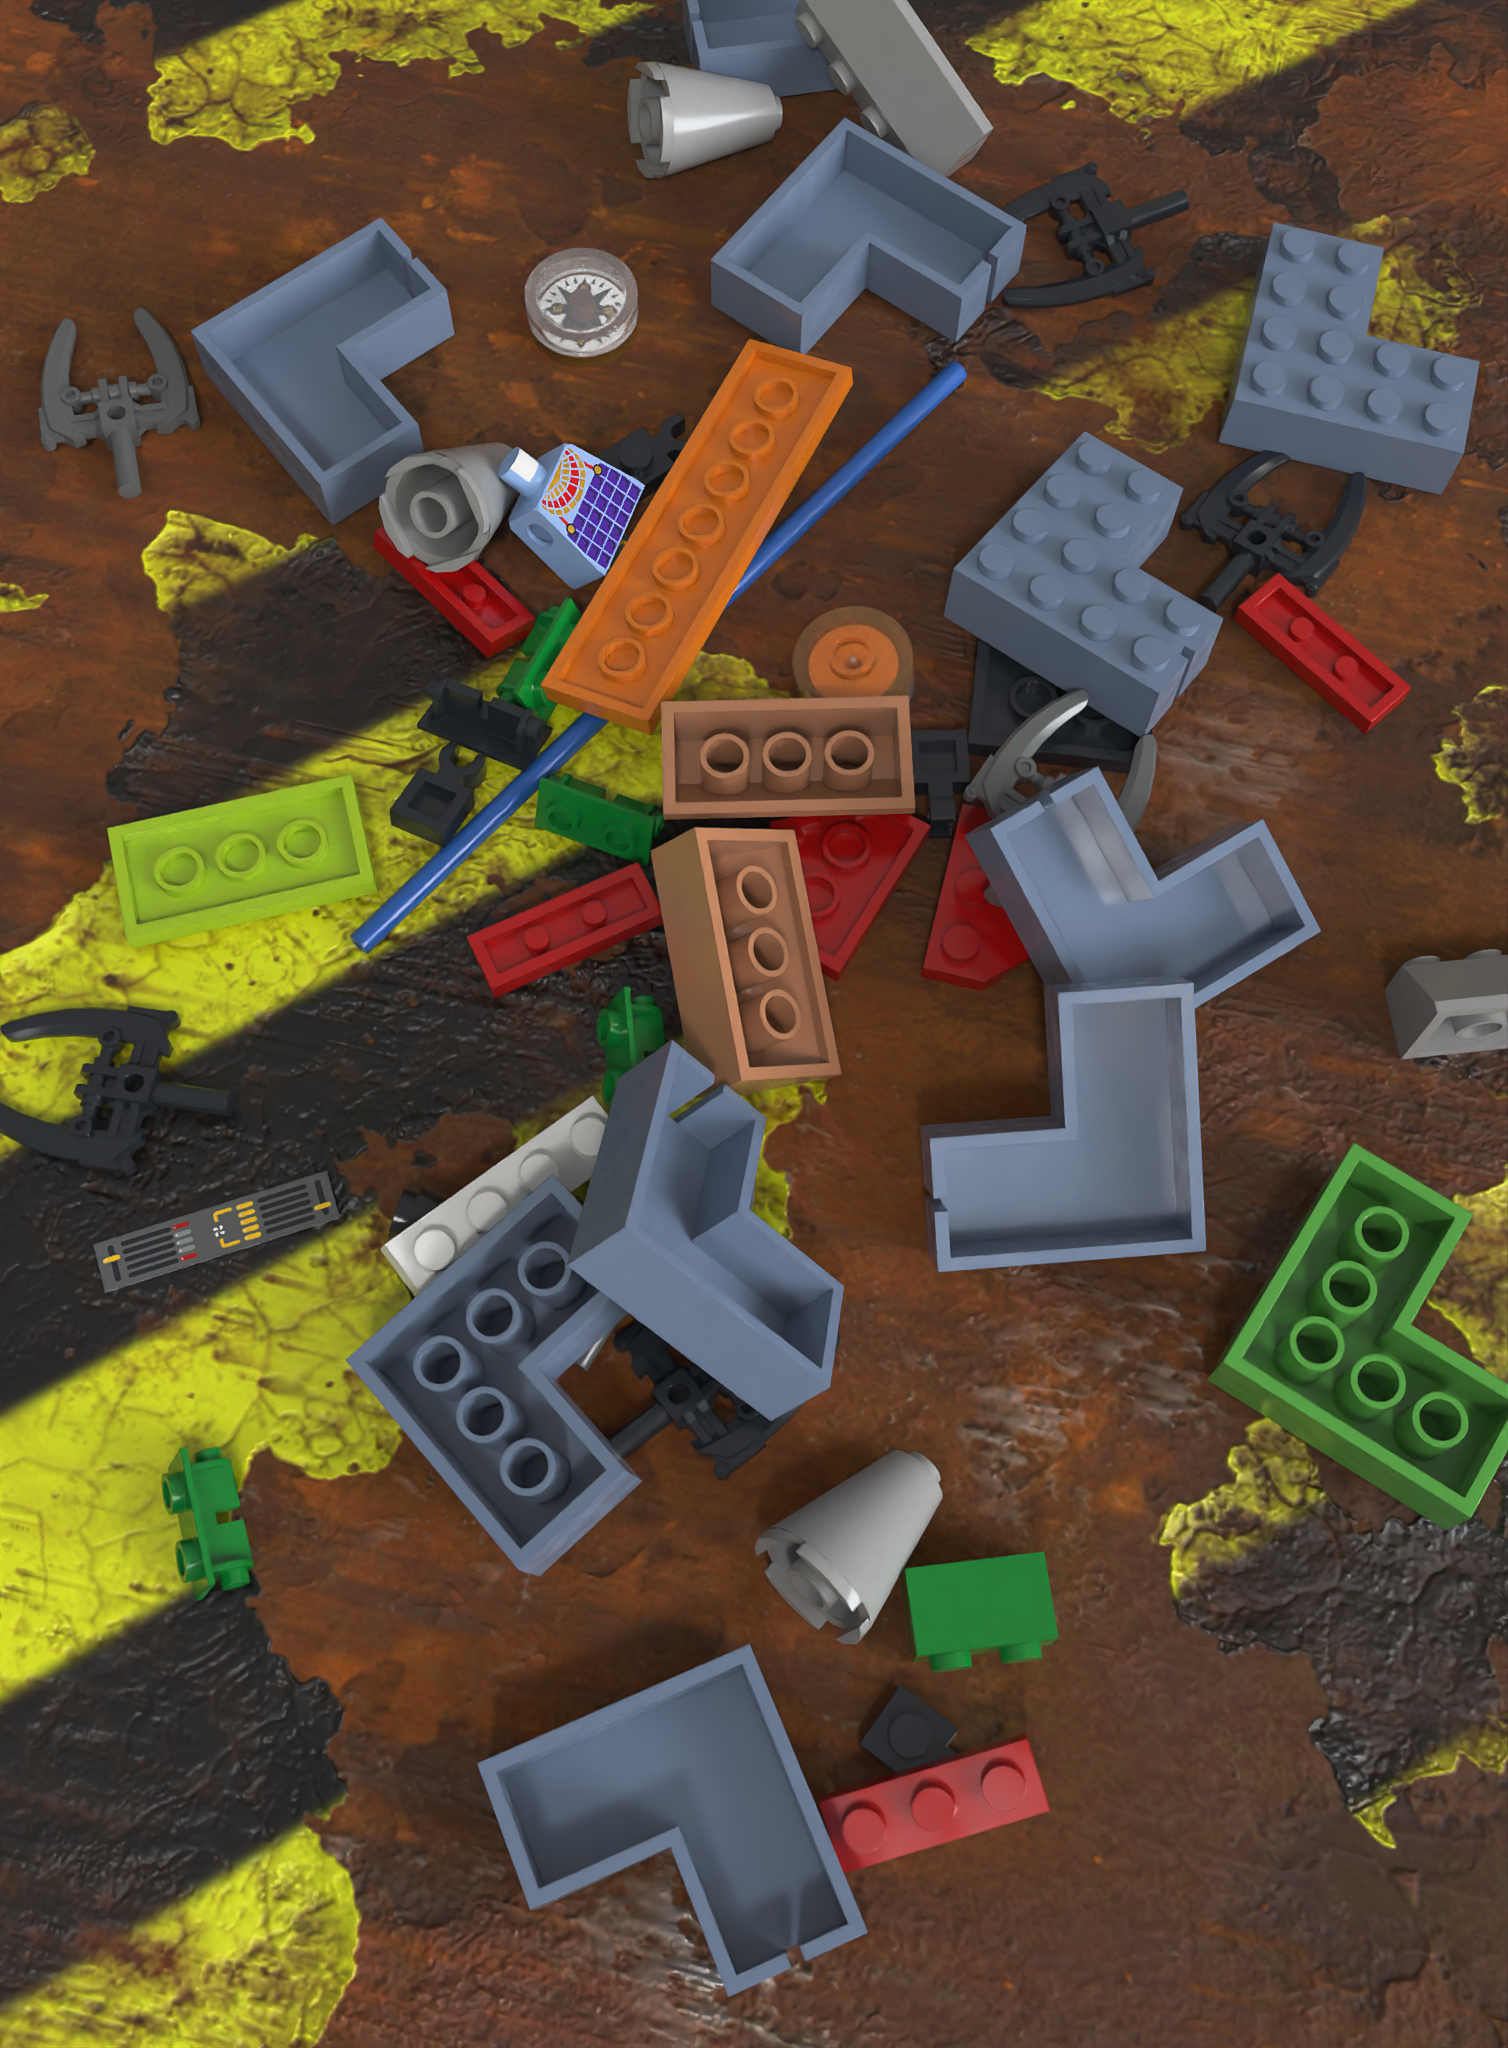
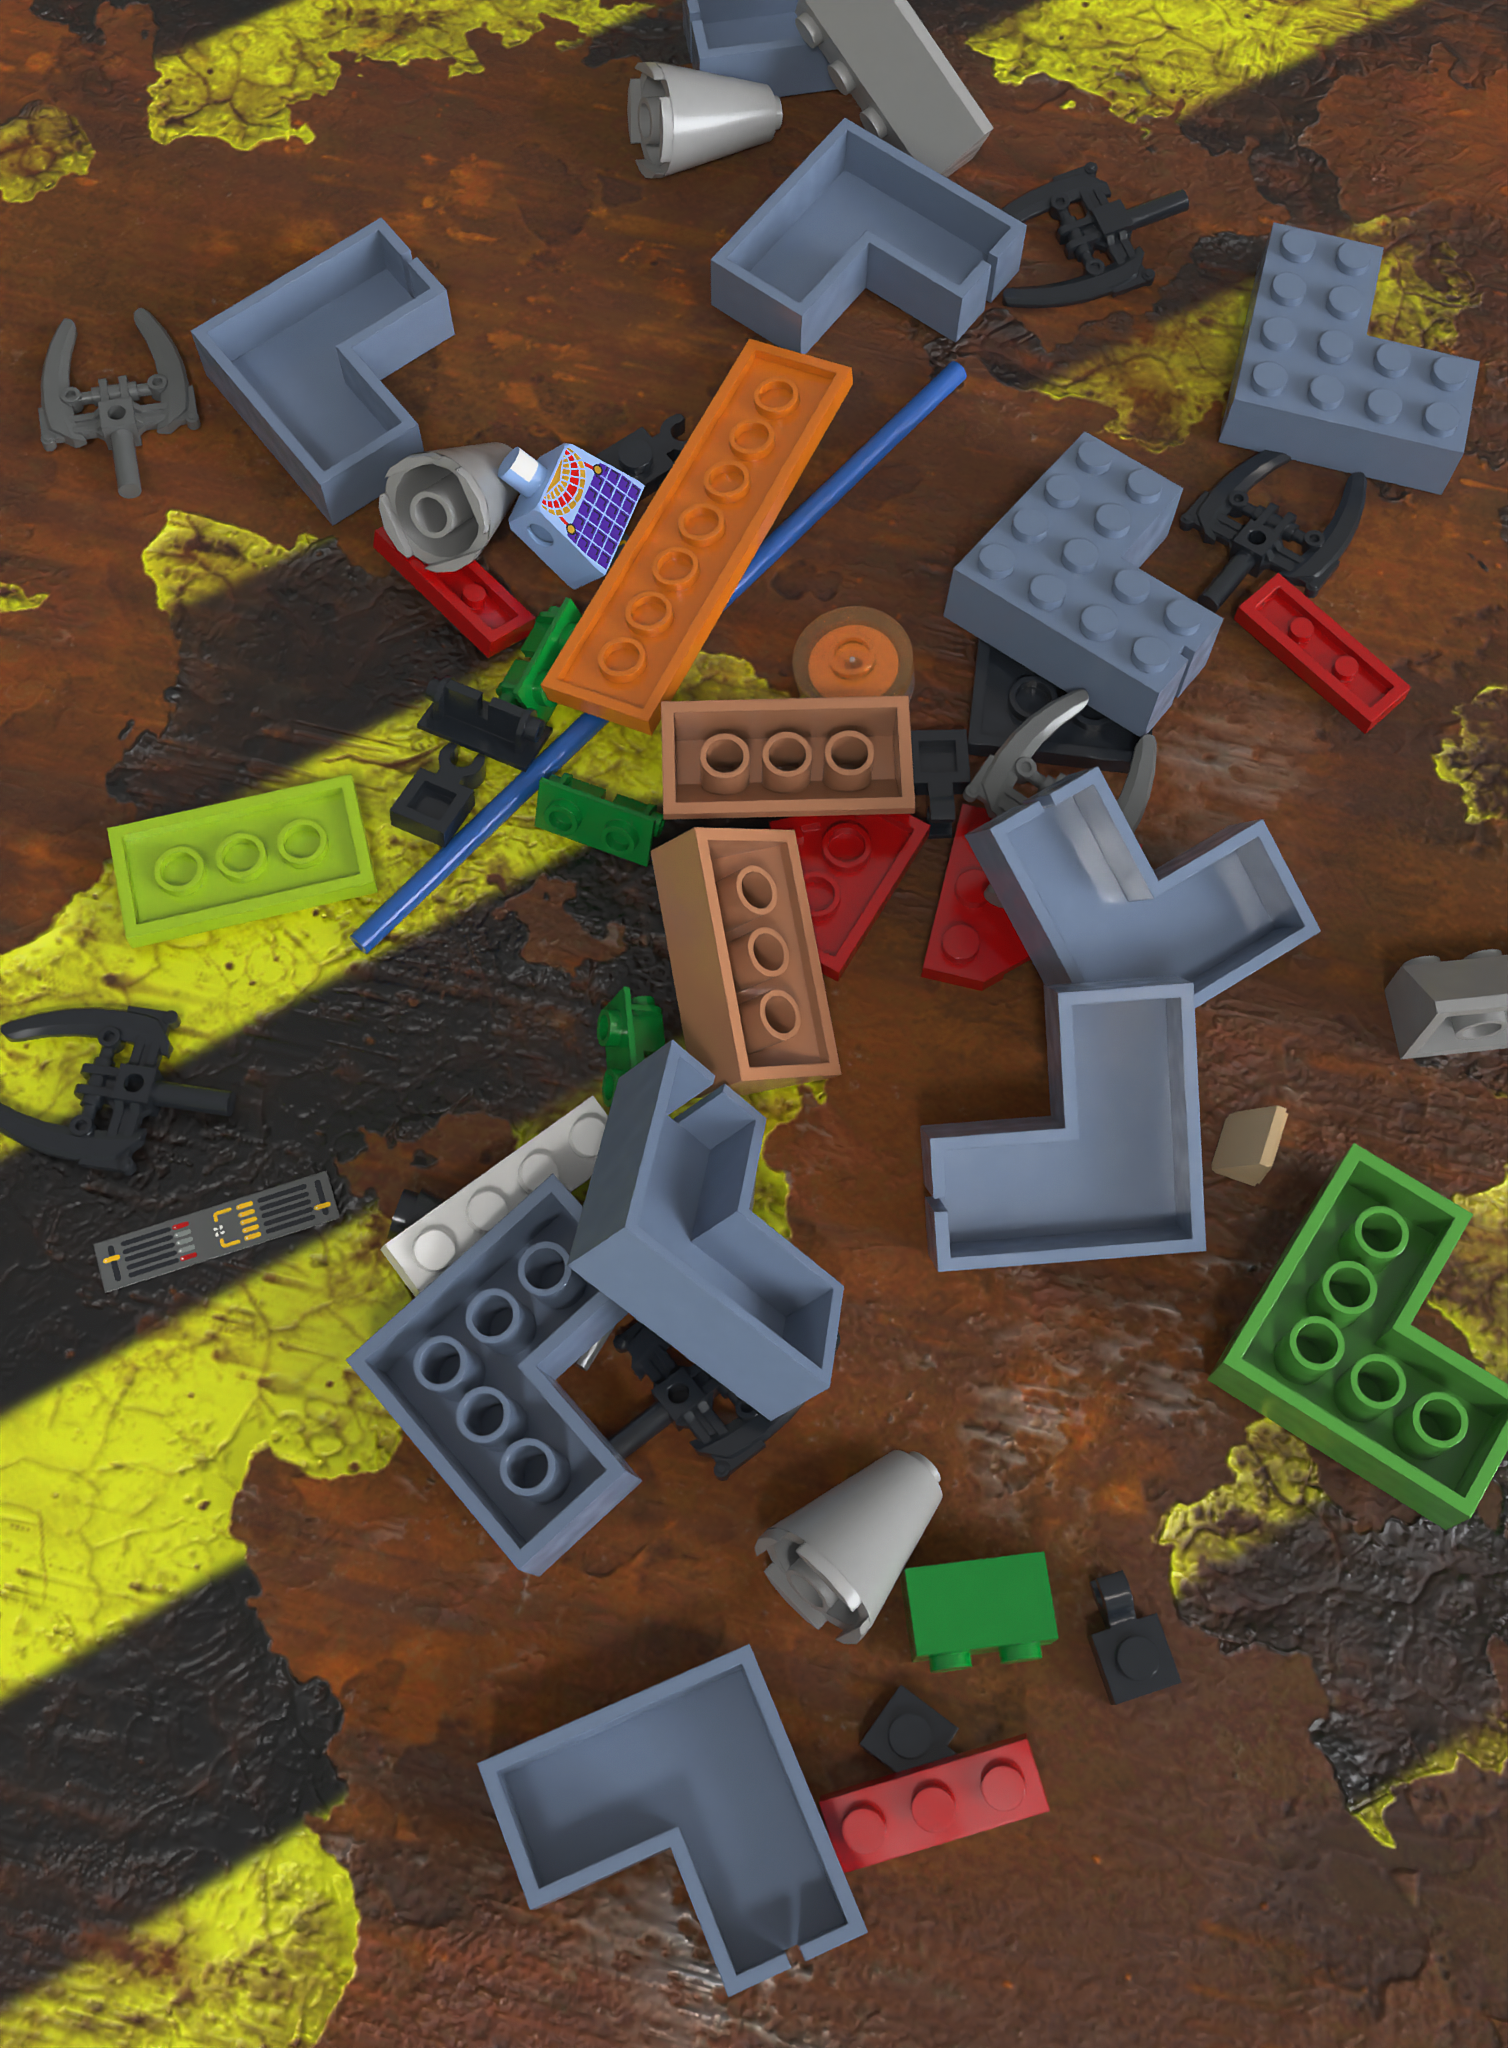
(207, 1548): green hinge -> none
(565, 929): red plate -> none
(582, 307): clear piece -> none
(1131, 1651): none -> black plate
(1249, 1144): none -> tan slope

